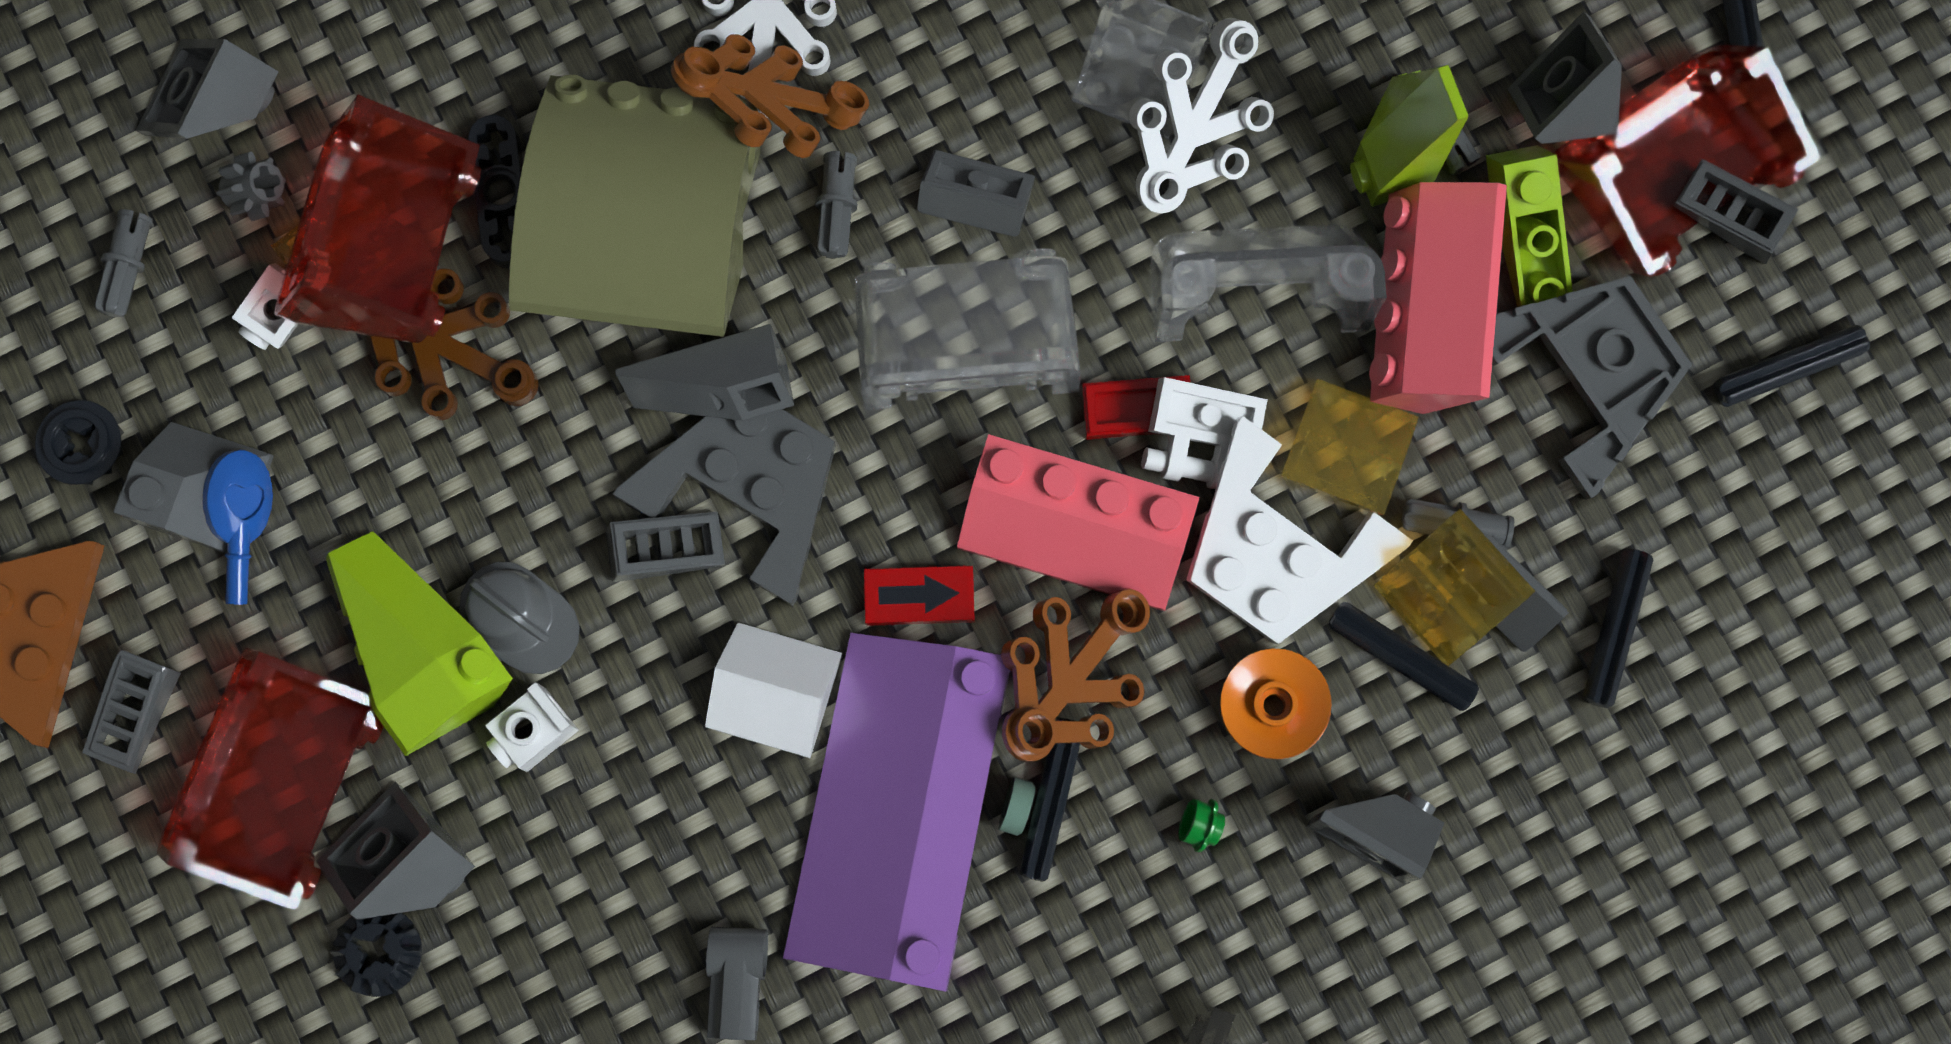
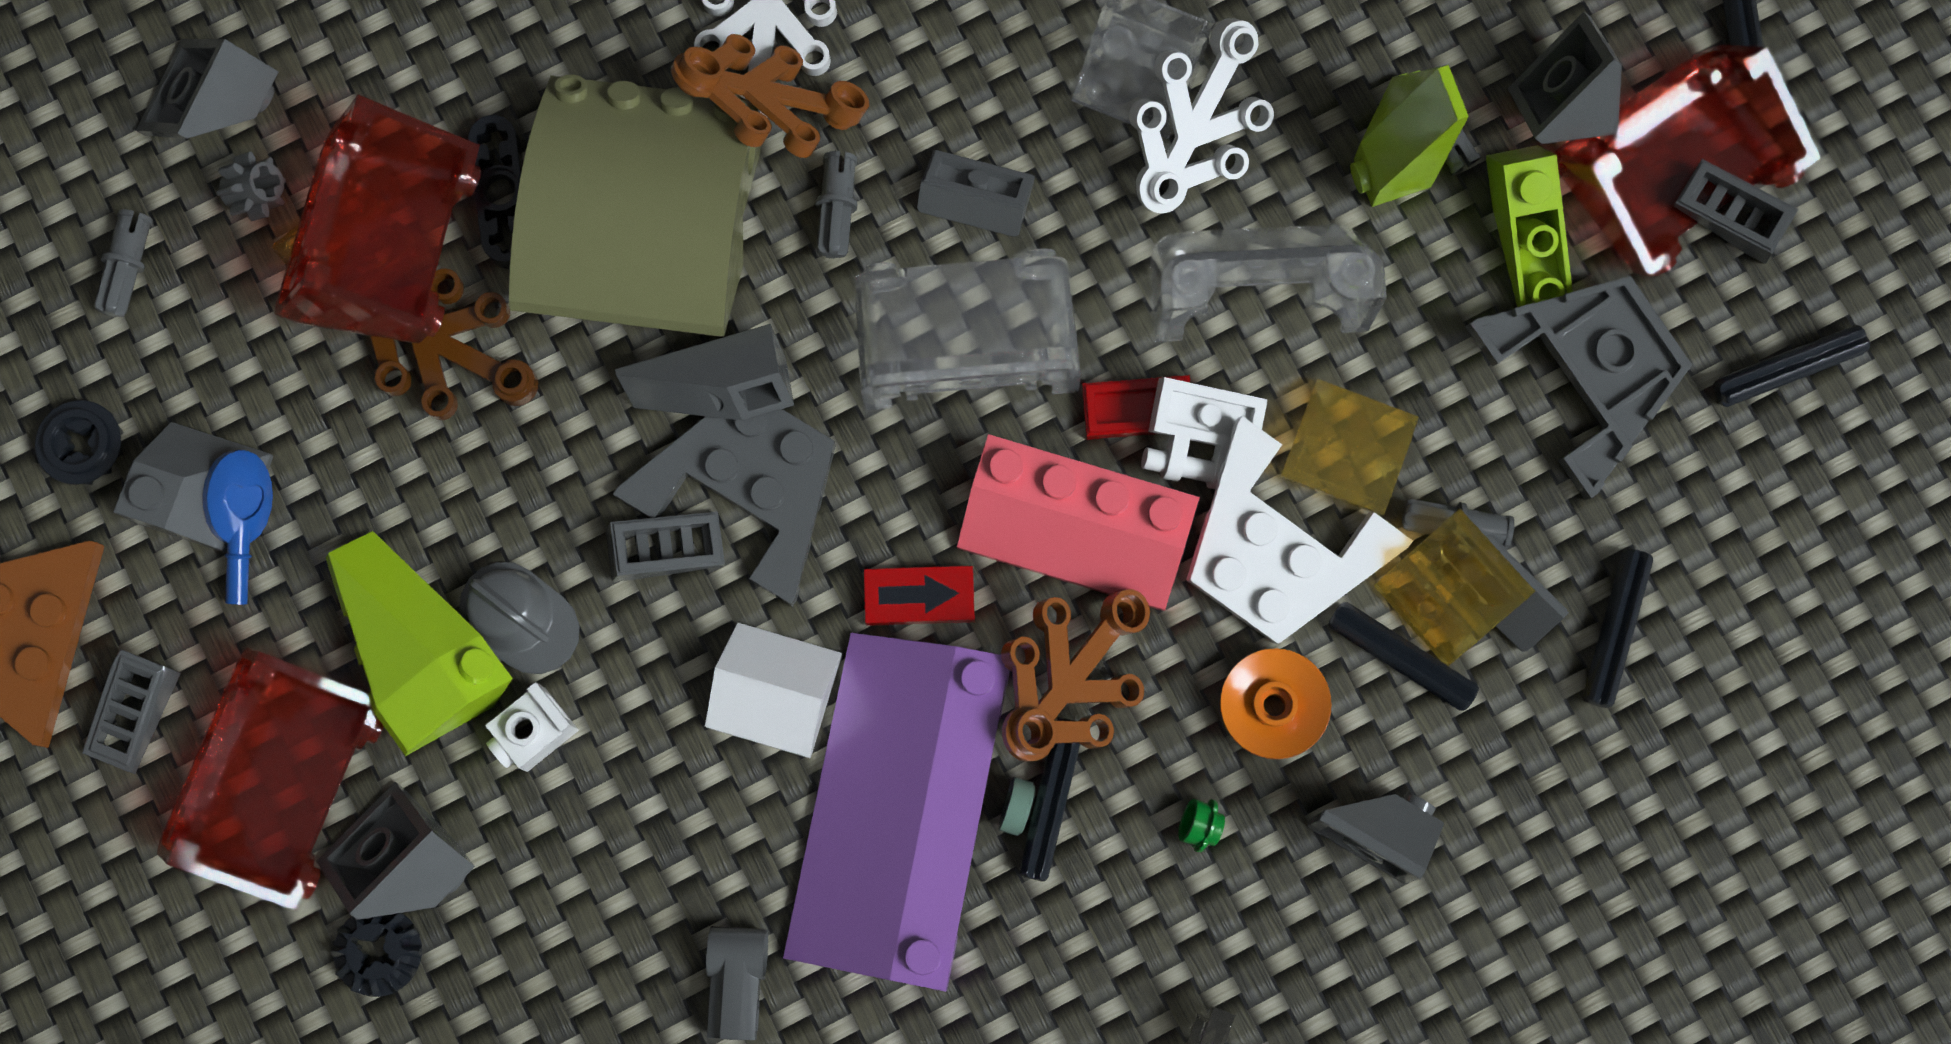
(252, 314): white brick -> none
(1440, 295): coral slope -> none

